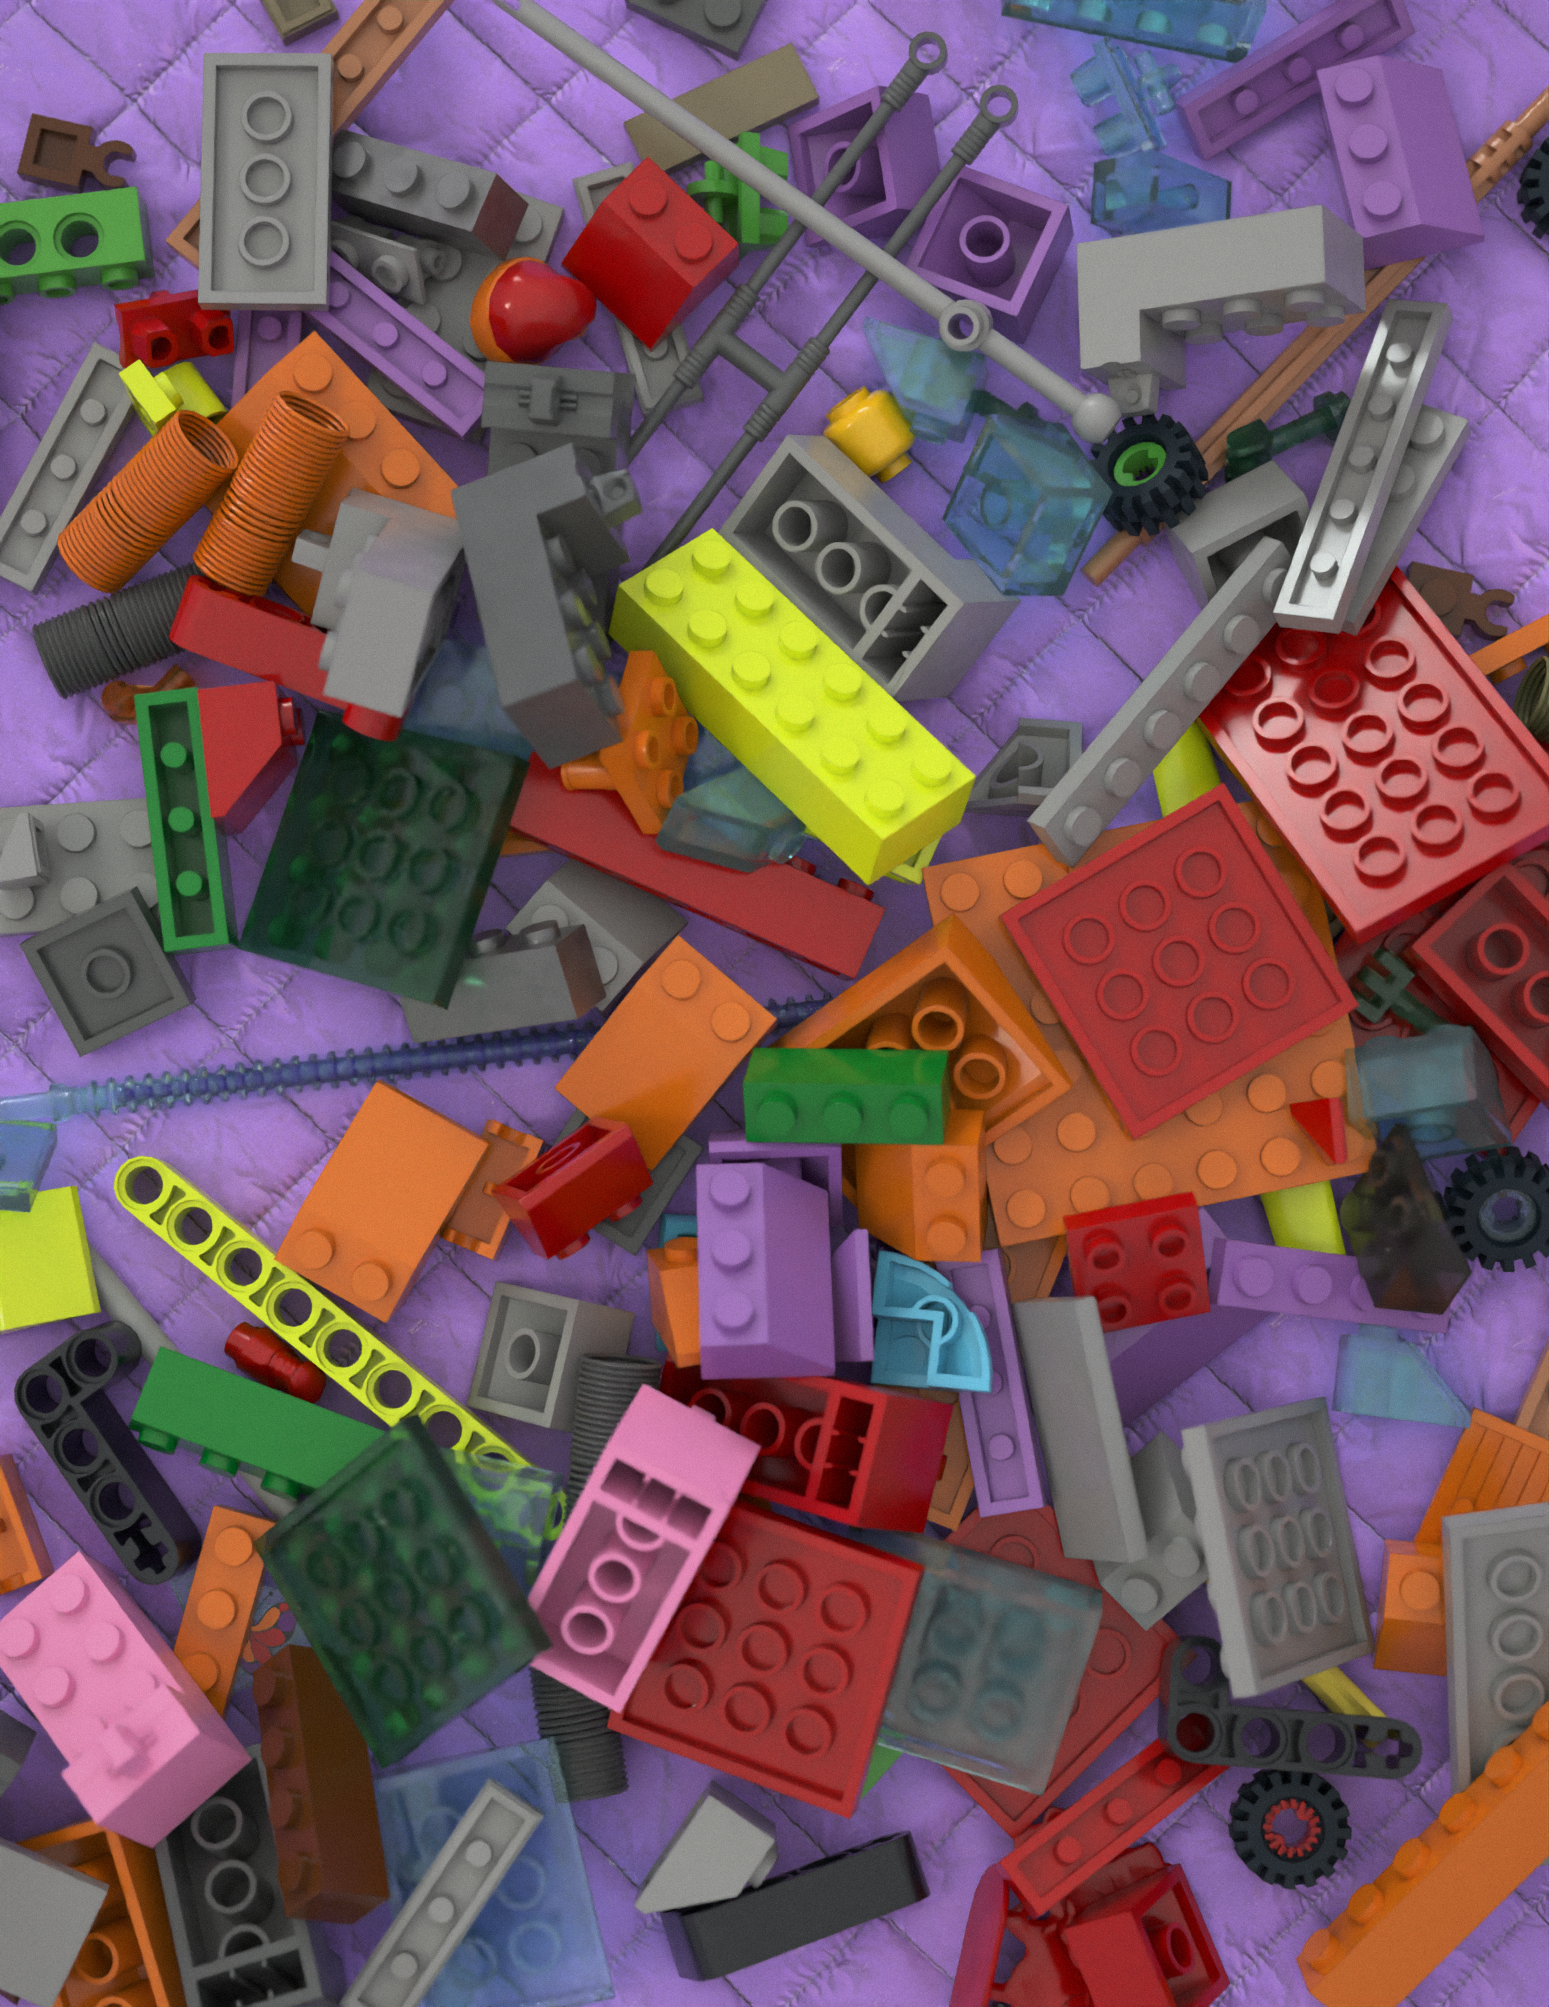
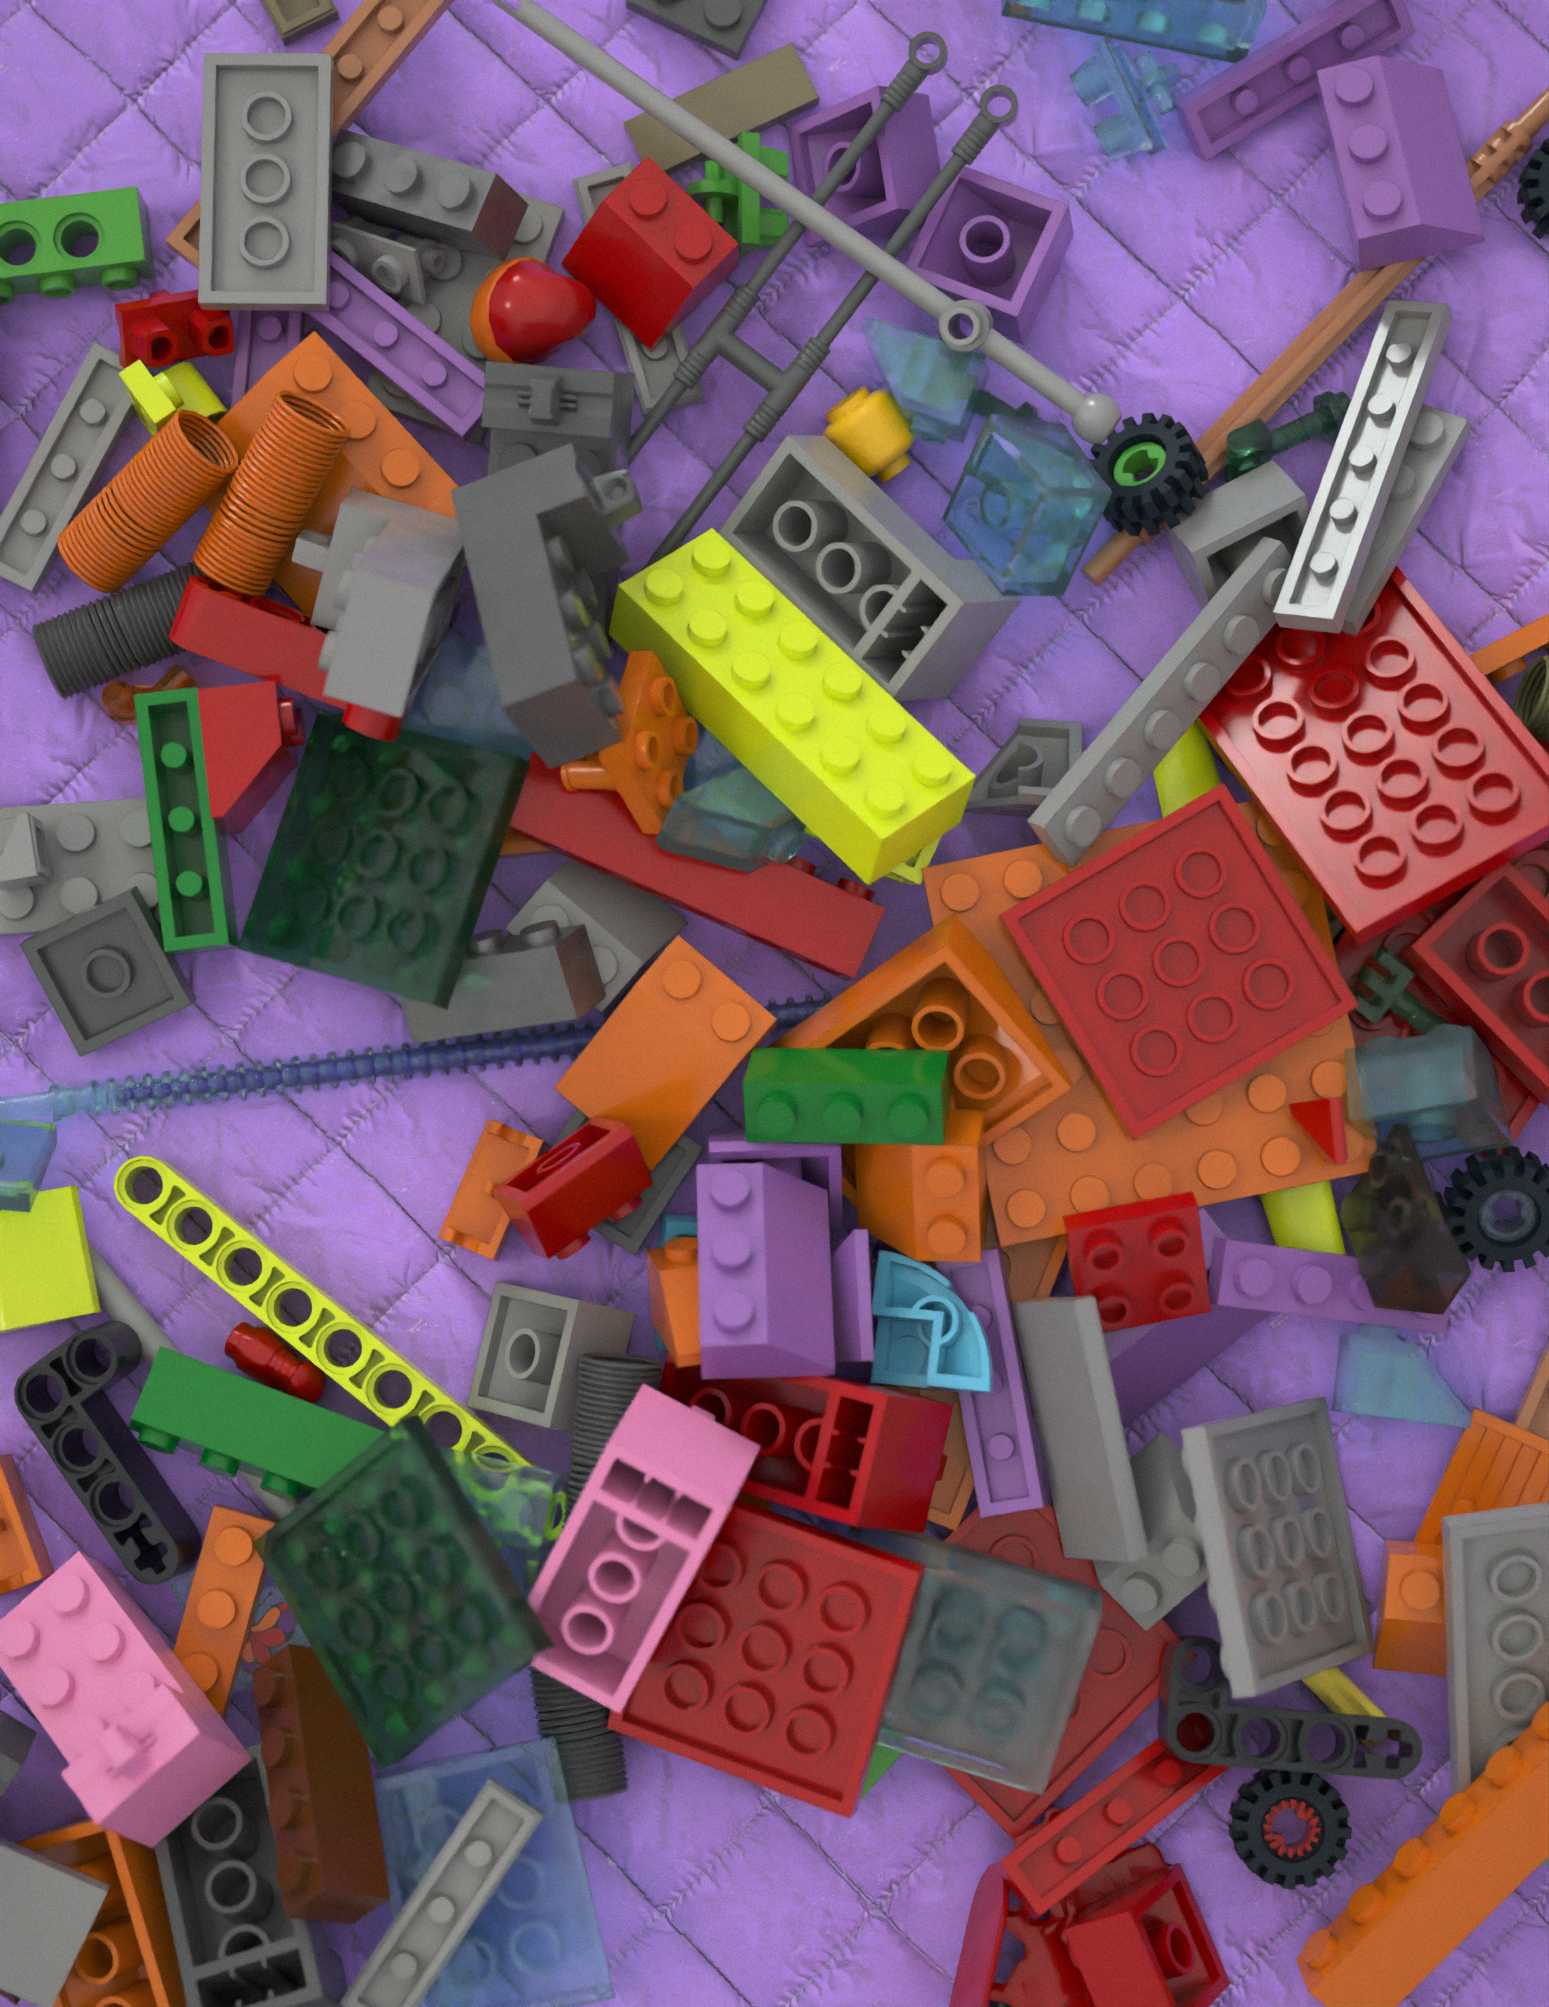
(65, 154): reddish brown plate -> none
(382, 1201): orange slope -> none
(711, 1854): light grey slope -> none
(796, 1908): black beam -> none
(1155, 194): clear light blue slope -> none
(1205, 280): light grey hinge -> none
(1451, 600): reddish brown plate -> none

